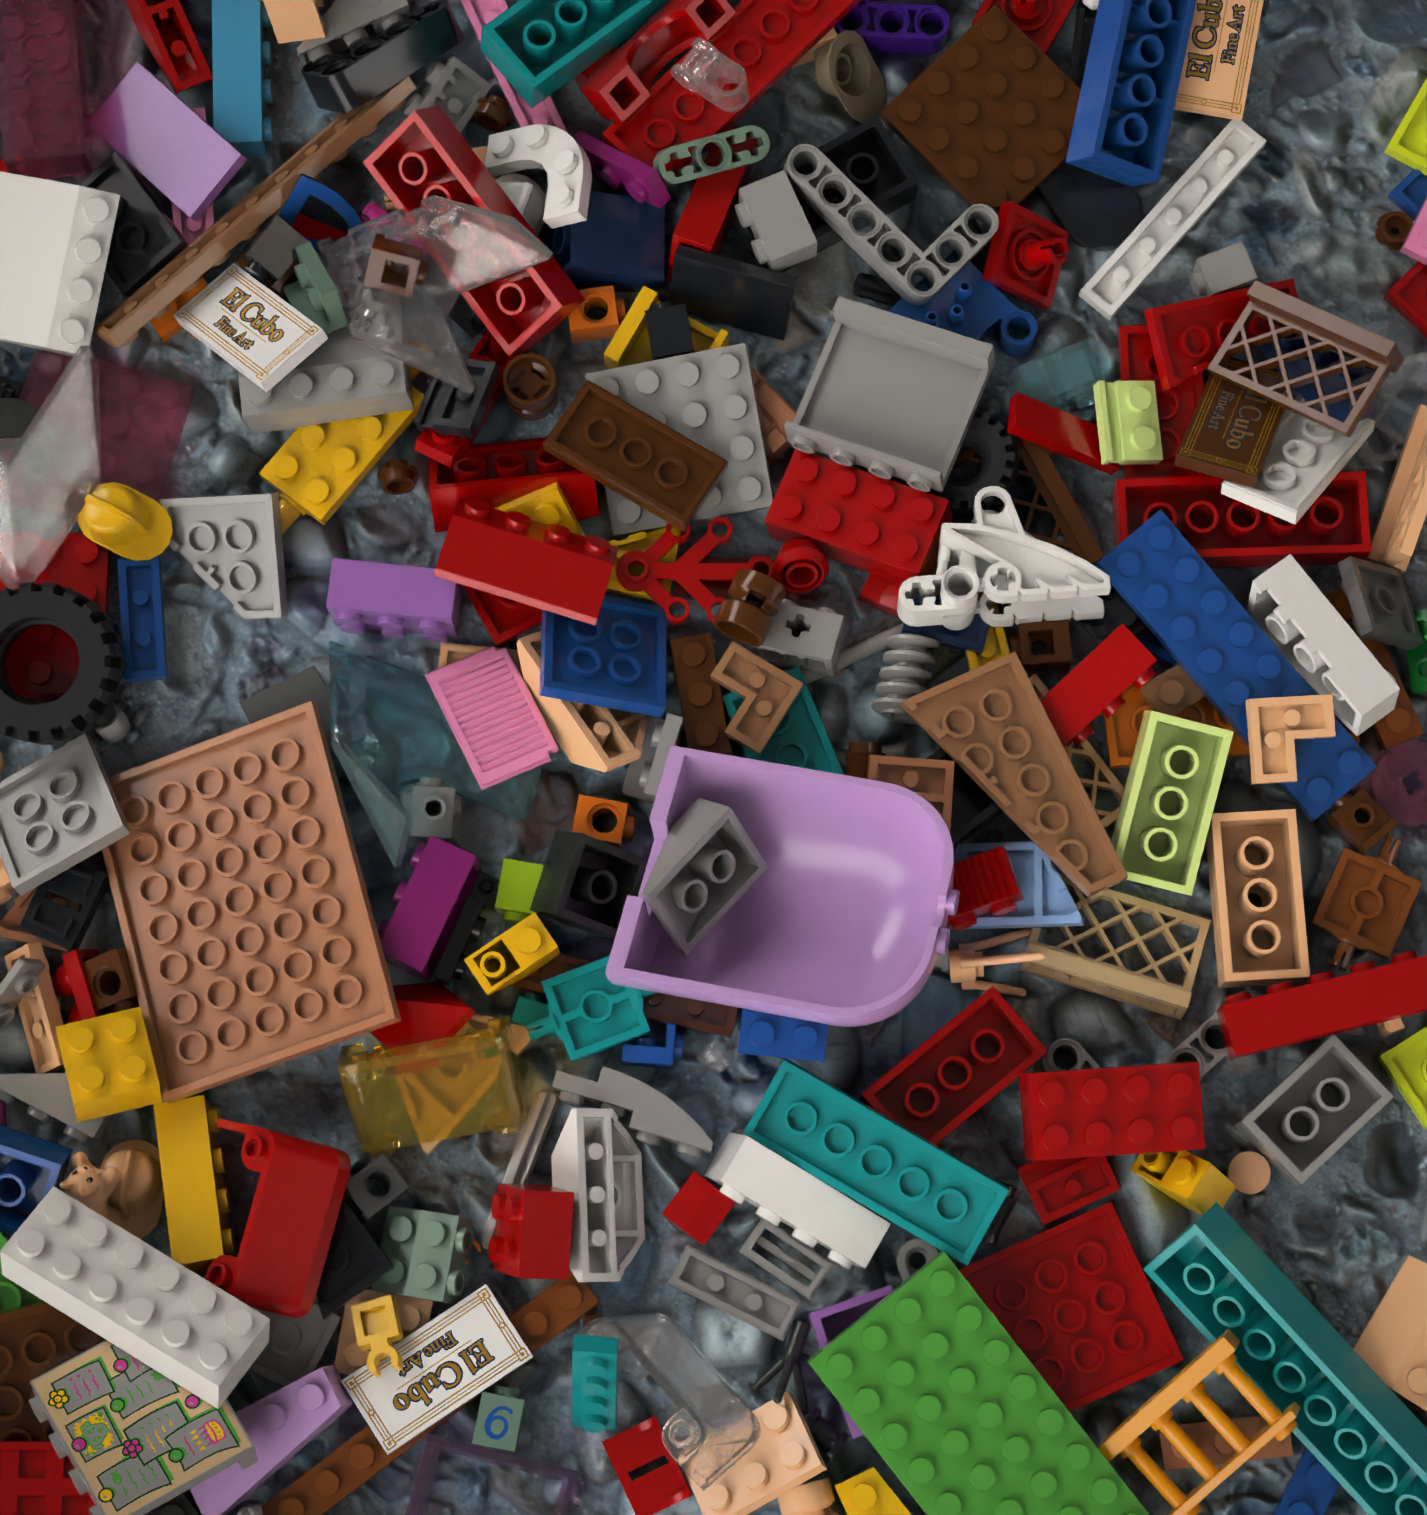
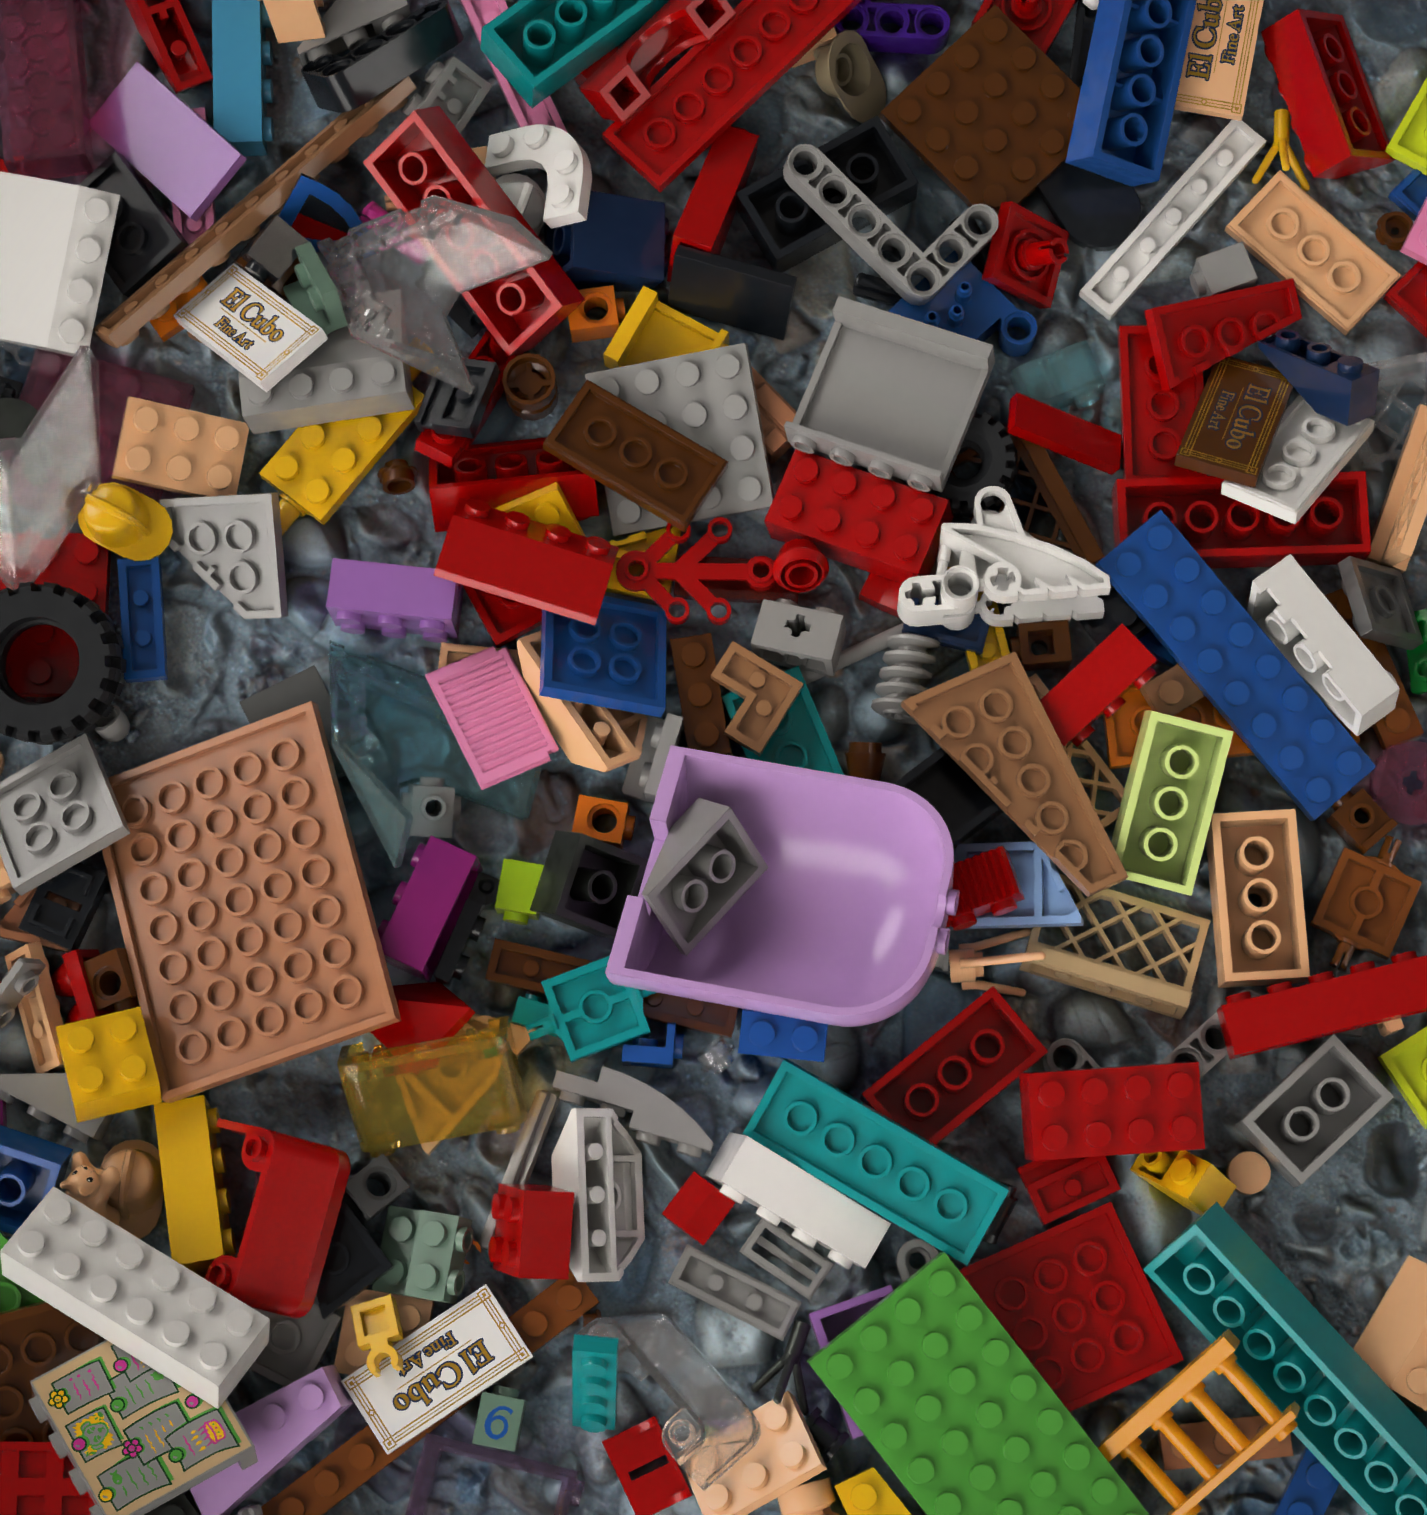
(179, 449): none -> light nougat plate
(387, 276): reddish brown brick -> none
(493, 113): reddish brown plate -> none
(513, 955): yellow slope -> none
(624, 171): magenta plate -> none
(668, 330): black brick -> none
(707, 71): clear piece -> none
(735, 136): sand green beam -> none
(751, 603): reddish brown wheel -> none
(776, 222): light grey brick -> none
(926, 777): nougat wing -> none
(1128, 422): yellowish green plate -> none
(1276, 724): light nougat plate -> none
(1281, 143): none -> yellow plant
(1307, 243): none -> light nougat tile
(1314, 325): reddish brown fence -> none
(1326, 94): none -> red slope

